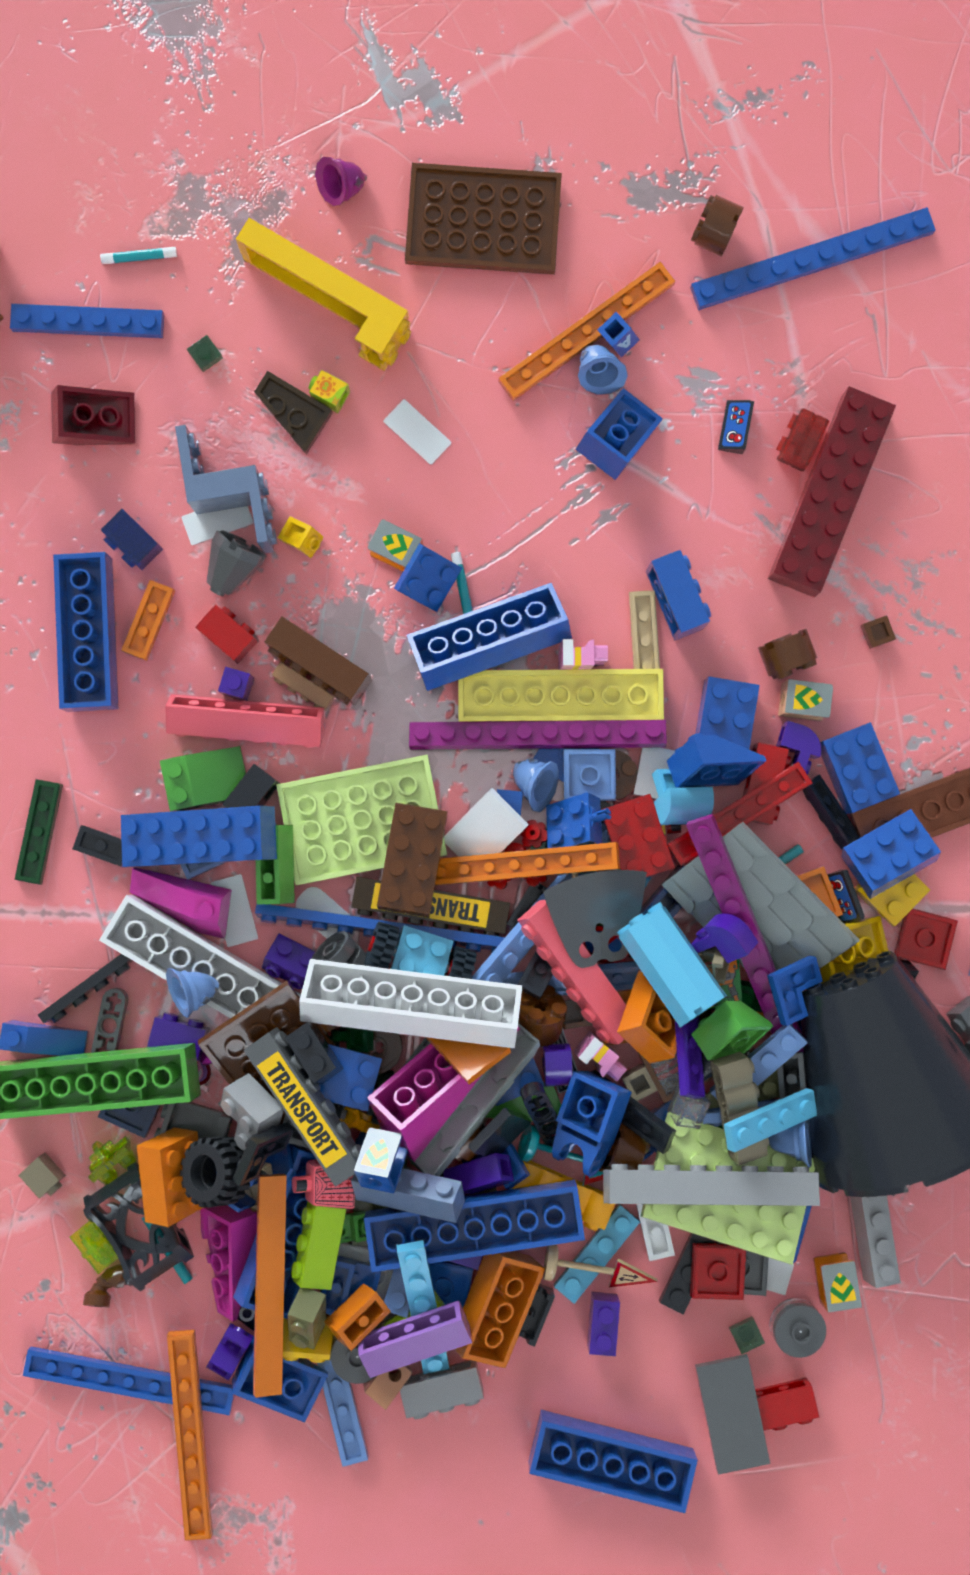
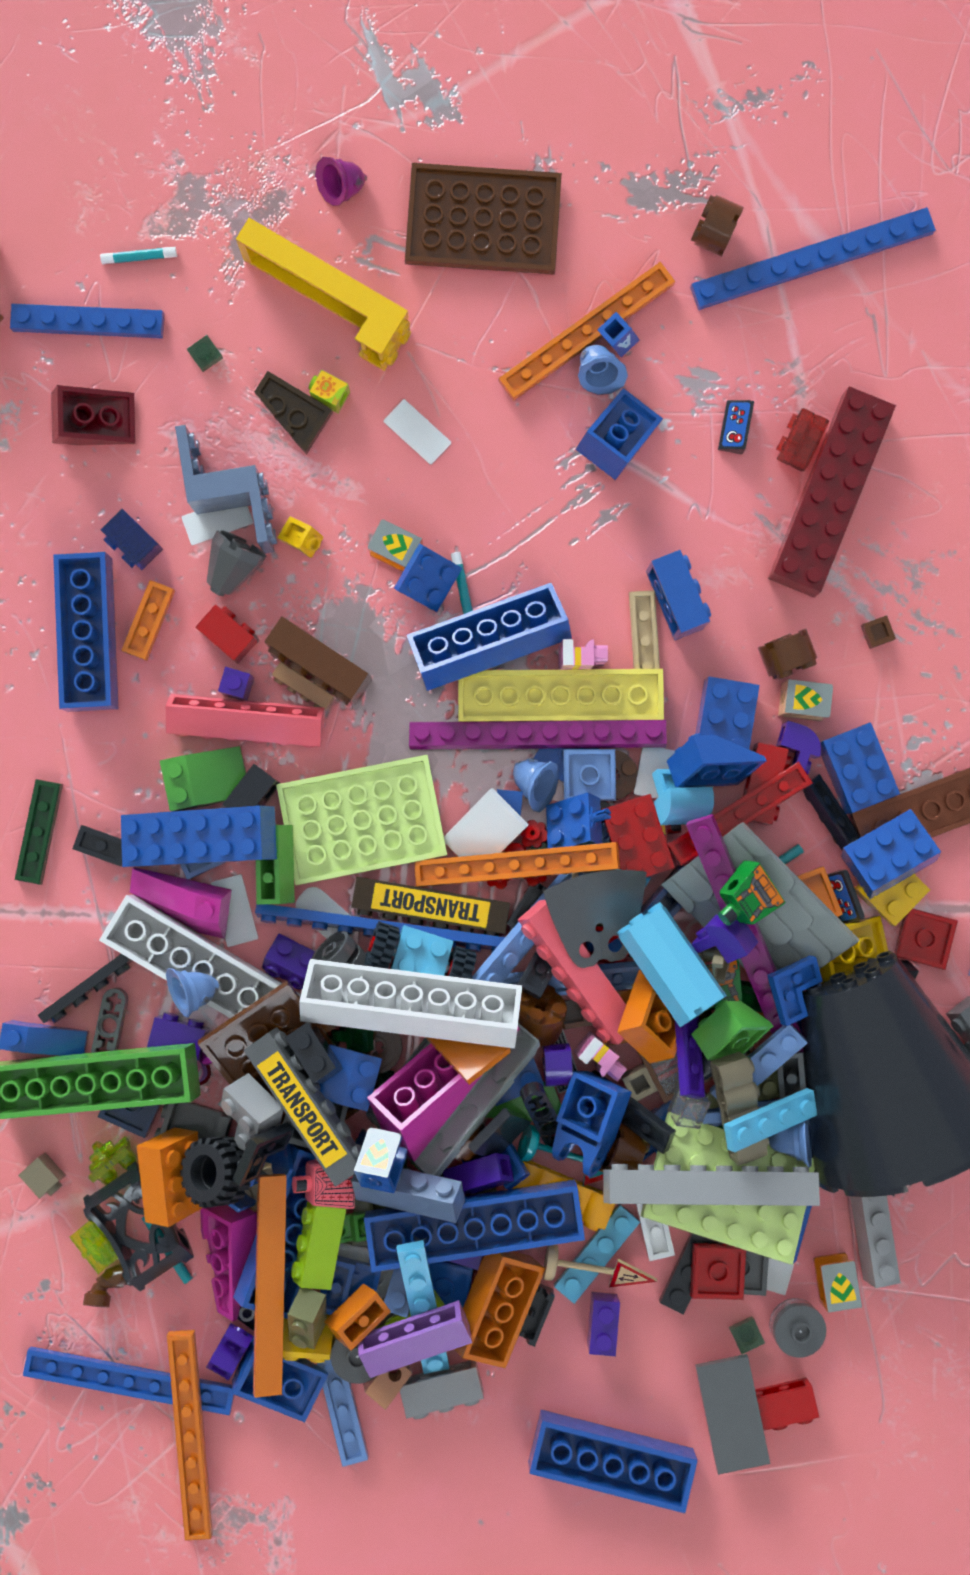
(359, 1120): light orange plate -> none
(412, 860): reddish brown brick -> none
(749, 895): none -> torso

